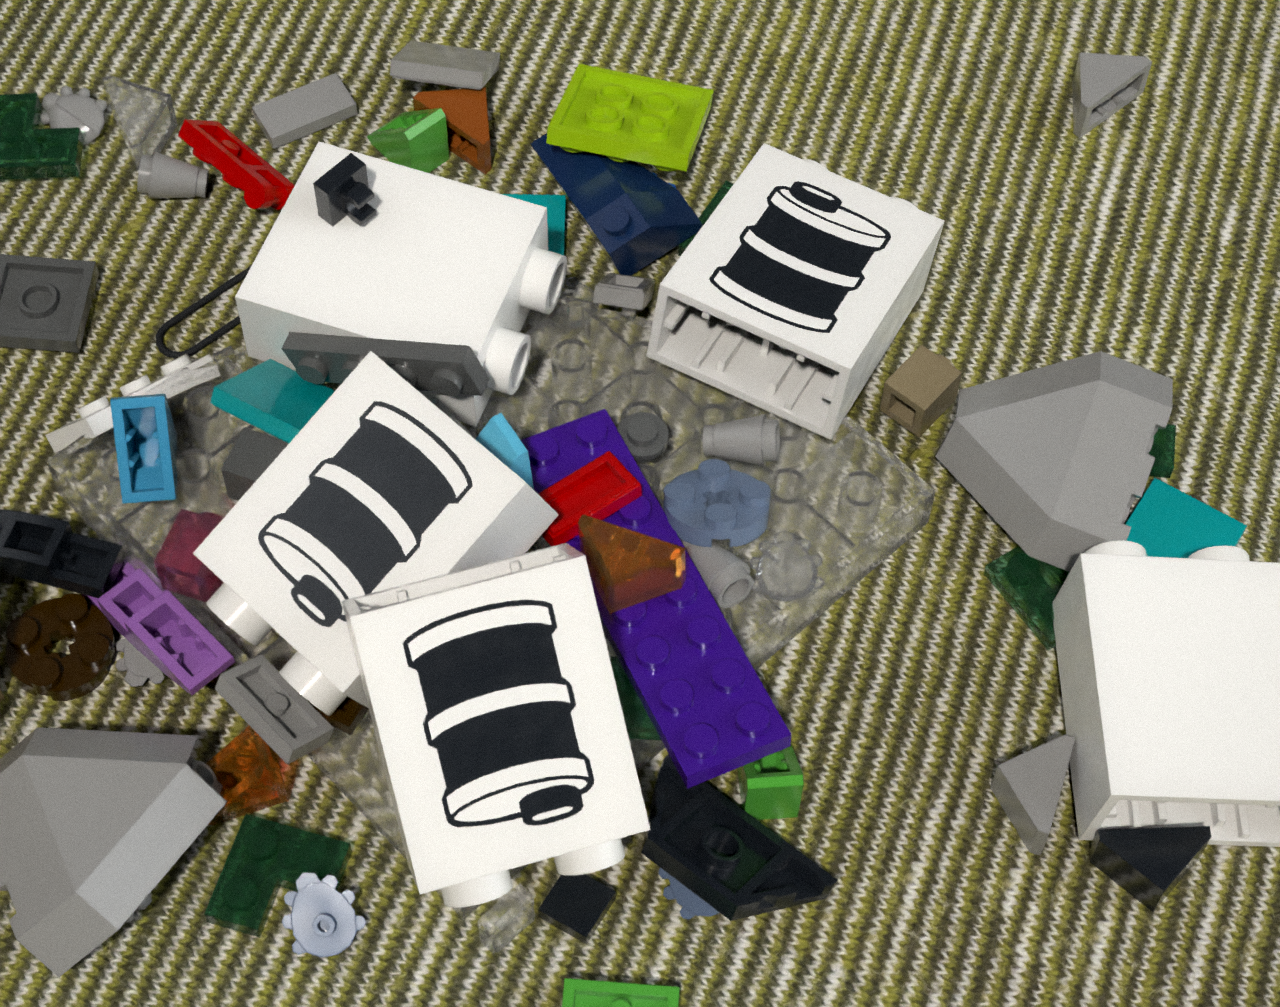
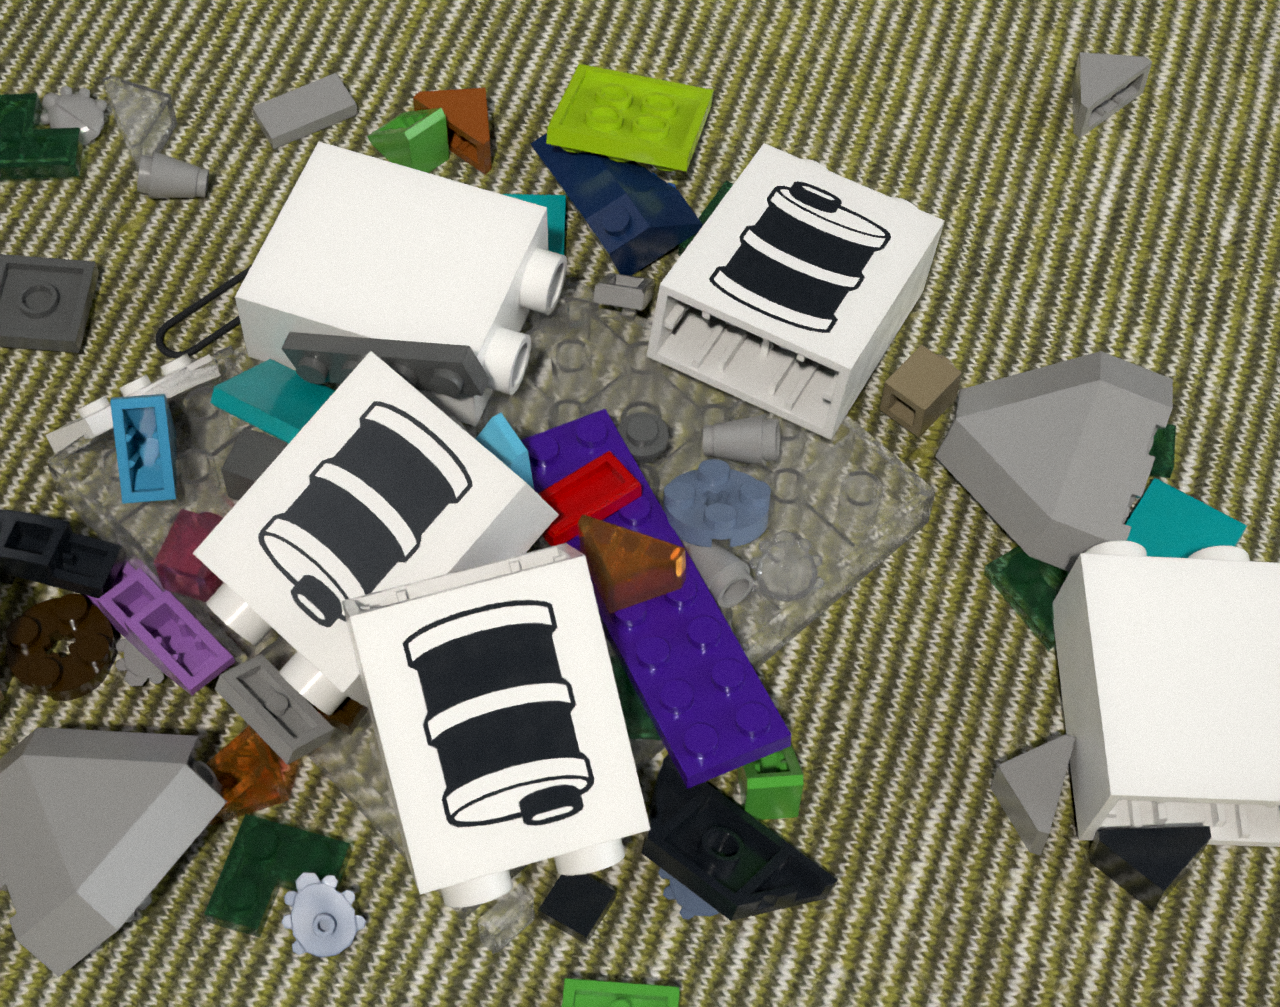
(238, 163): red plate -> none
(344, 192): black tile -> none
(444, 65): light grey tile -> none

